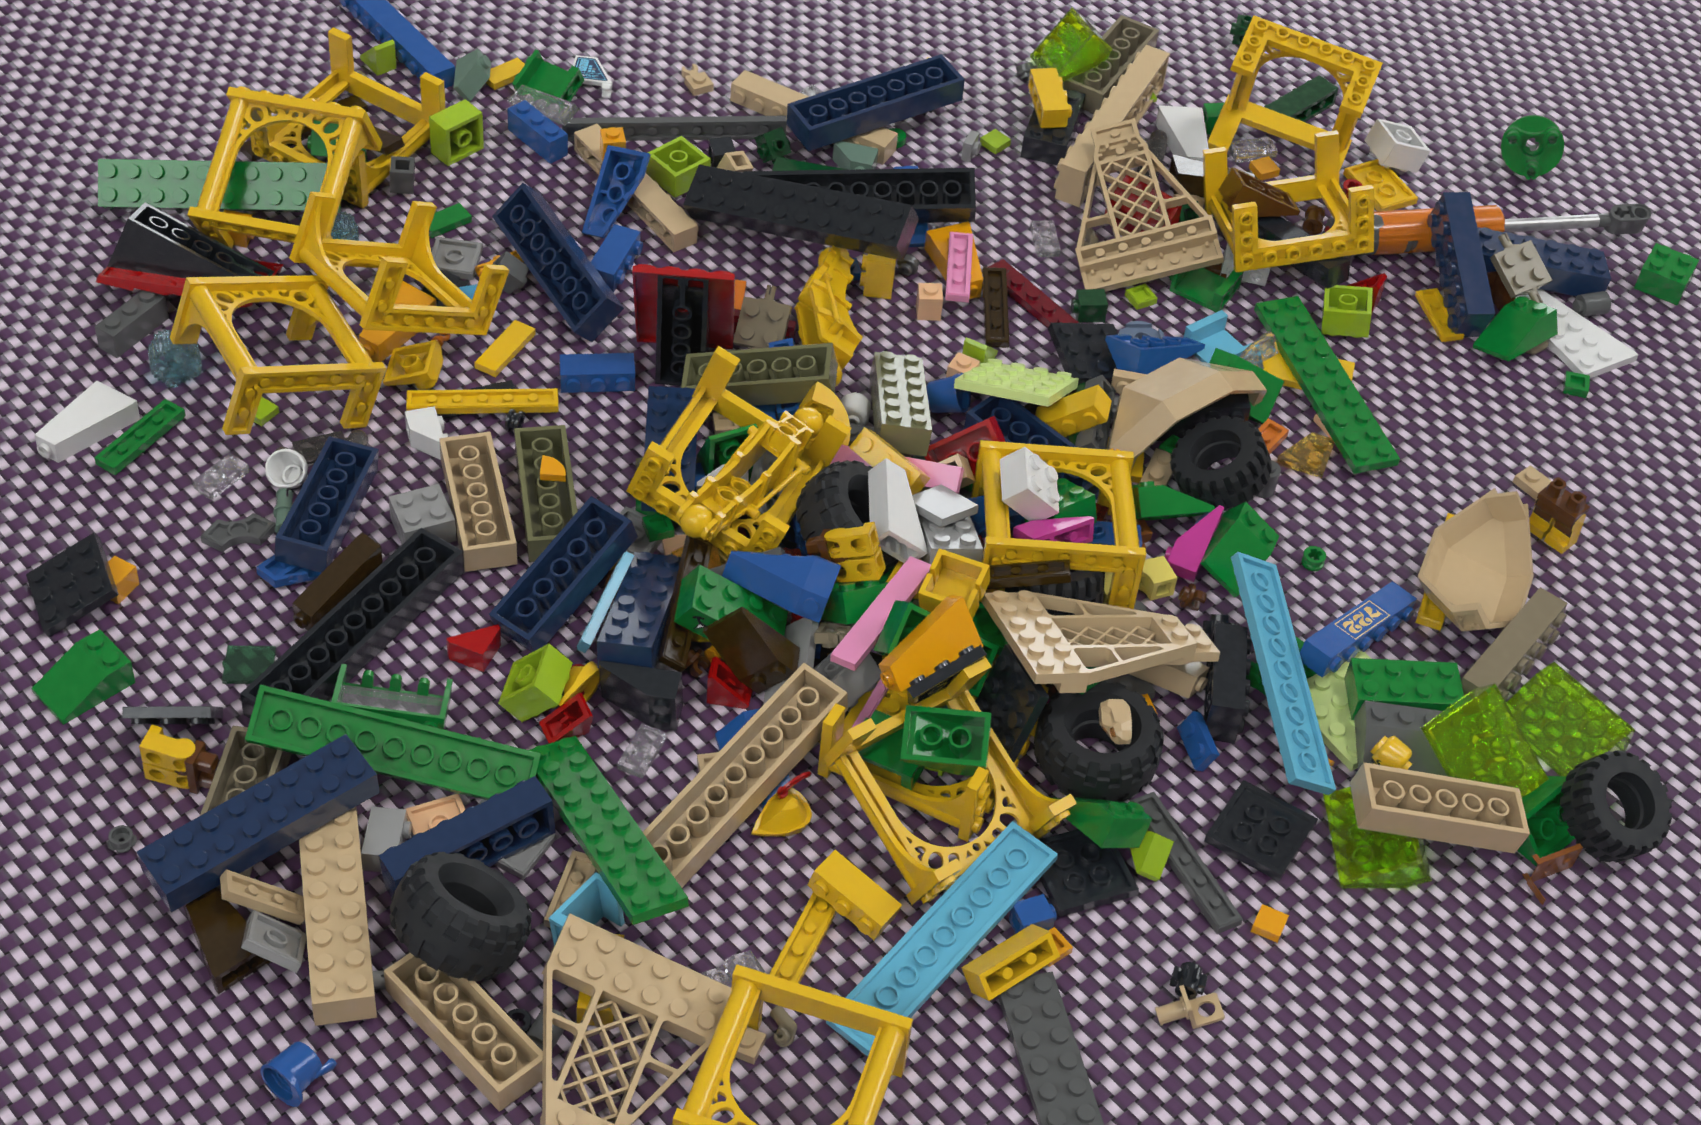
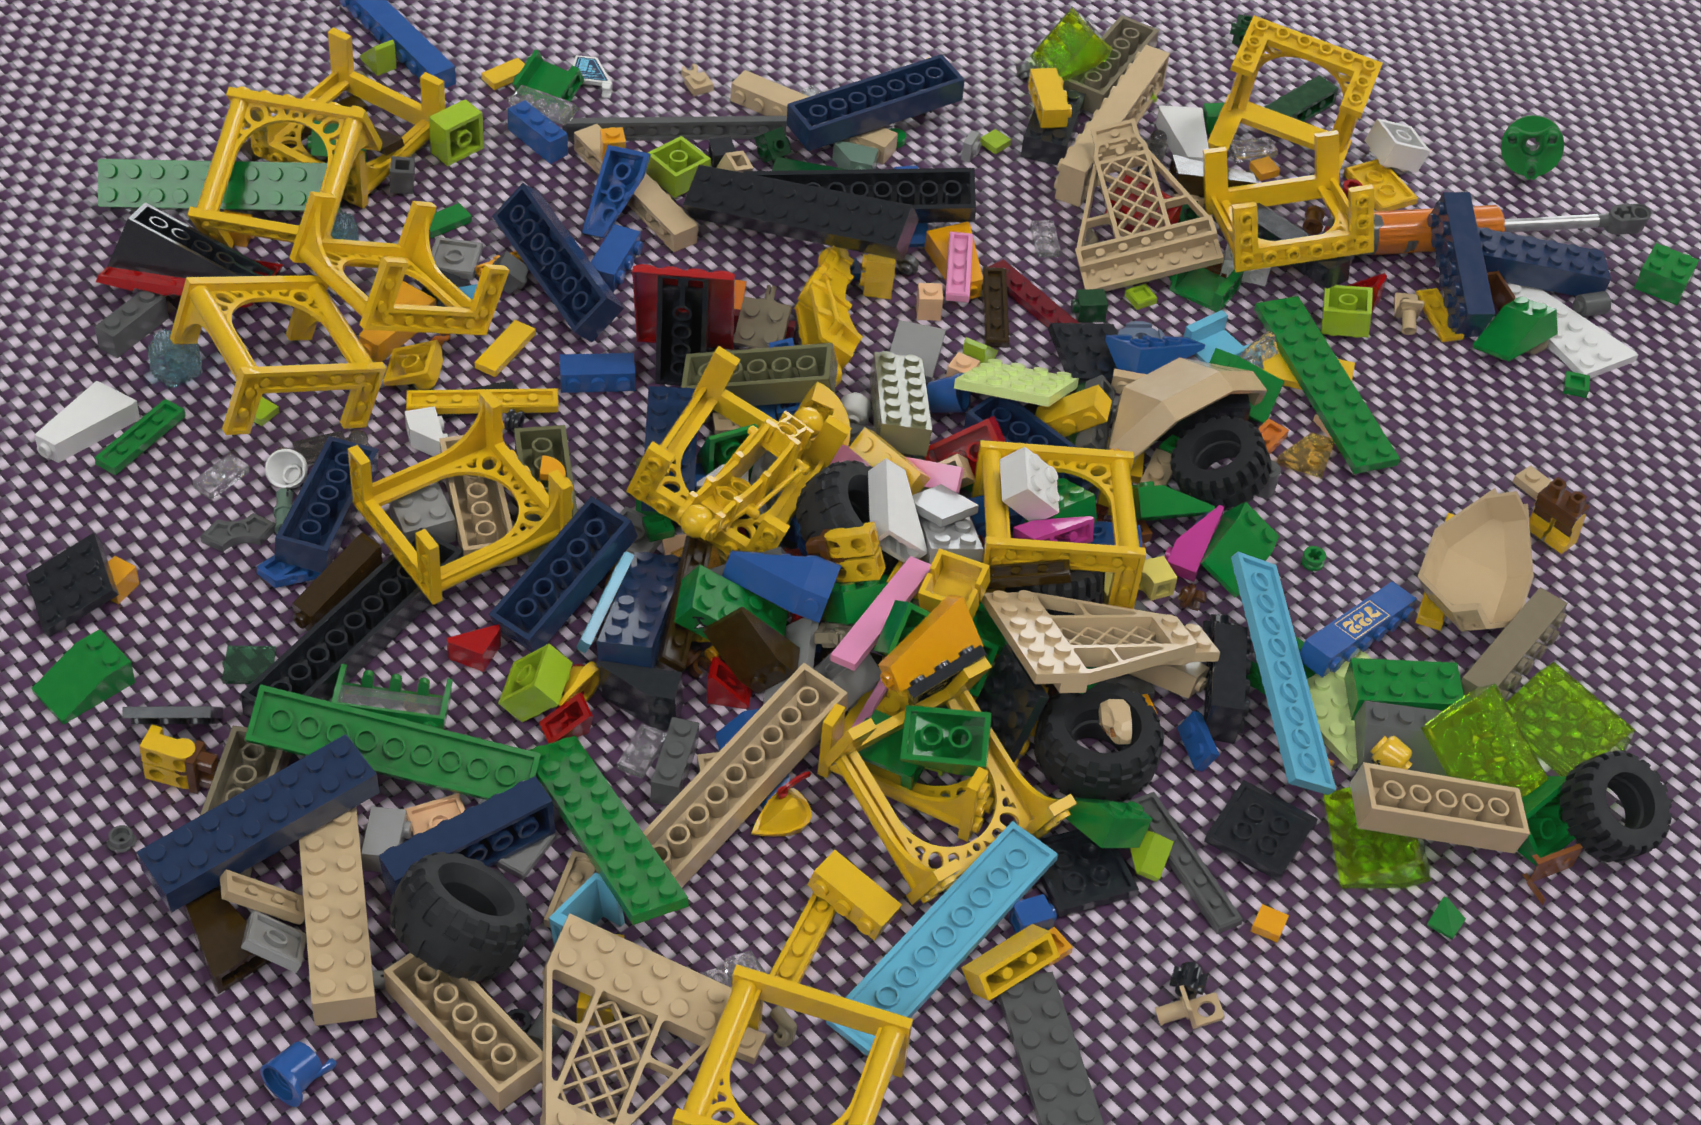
(471, 74): sand green slope -> none
(479, 444): none -> yellow arch
(674, 760): none -> dark grey brick
(919, 341): none -> light grey tile
(1244, 188): reddish brown slope -> none
(1408, 308): none -> tan bracket
(1446, 919): none -> green slope
(1520, 268): dark tan plate -> none

